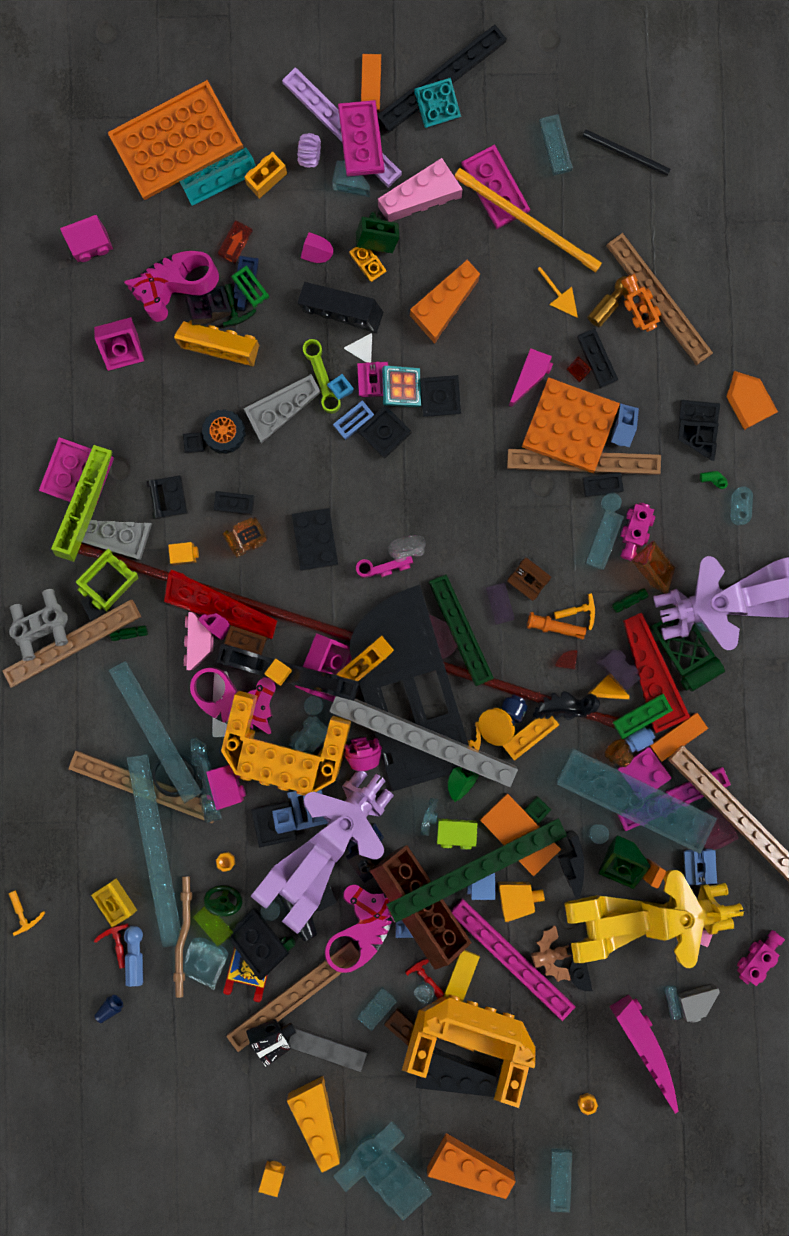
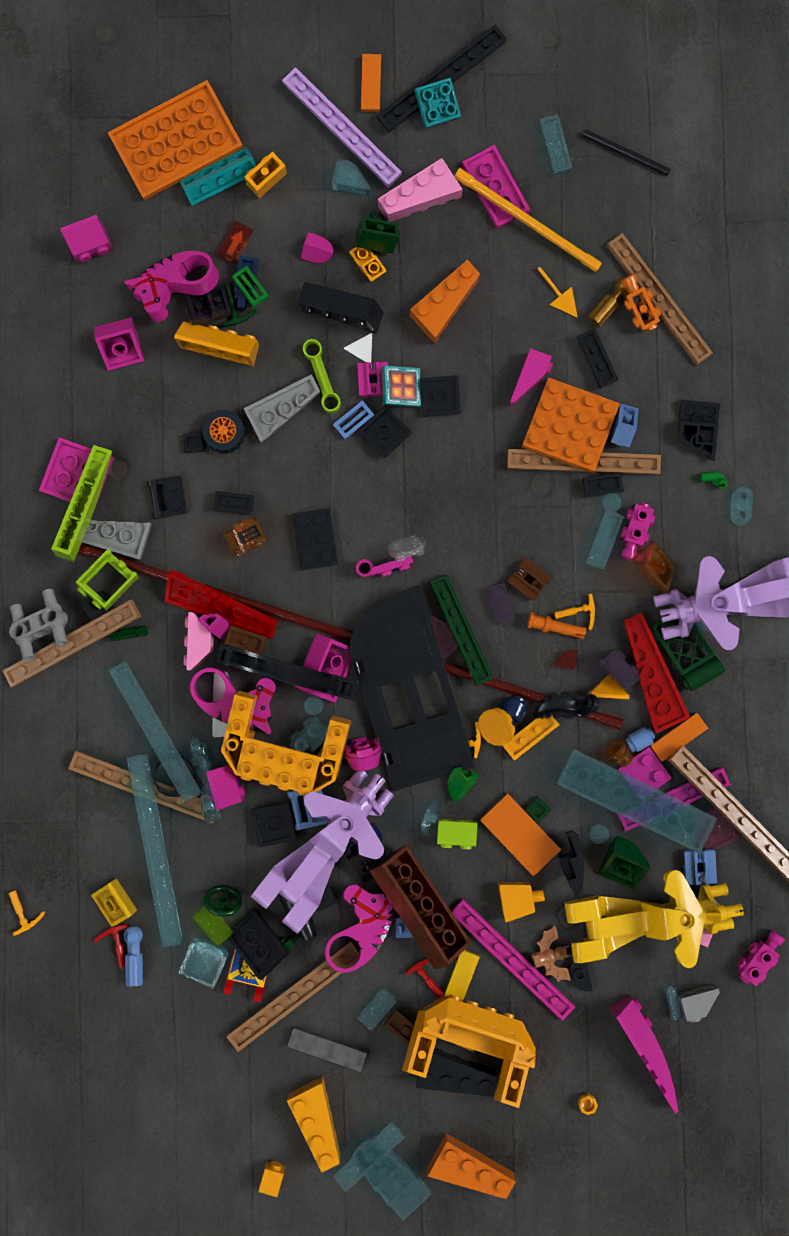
(109, 1008): dark blue cone -> none
(179, 975): medium nougat bar -> none
(183, 553): light orange brick -> none
(225, 861): light orange tile -> none
(270, 1040): black torso -> none
(272, 911): clear light blue tile -> none
(278, 672): light orange tile -> none
(284, 820): medium blue slope -> none
(309, 150): lavender gear -> none
(340, 387): dark azure slope -> none
(361, 138): dark pink tile -> none
(367, 660): light orange slope -> none
(424, 992): clear light blue tile -> none
(425, 740): light grey brick -> none
(475, 870): dark green plate -> none
(483, 889): medium blue slope -> none
(560, 1180): clear light blue plate -> none
(579, 369): clear red slope -> none
(630, 600): dark green axle -> none
(642, 716): green tile -> none
(655, 874): orange tile -> none
(749, 399): orange tile -> none

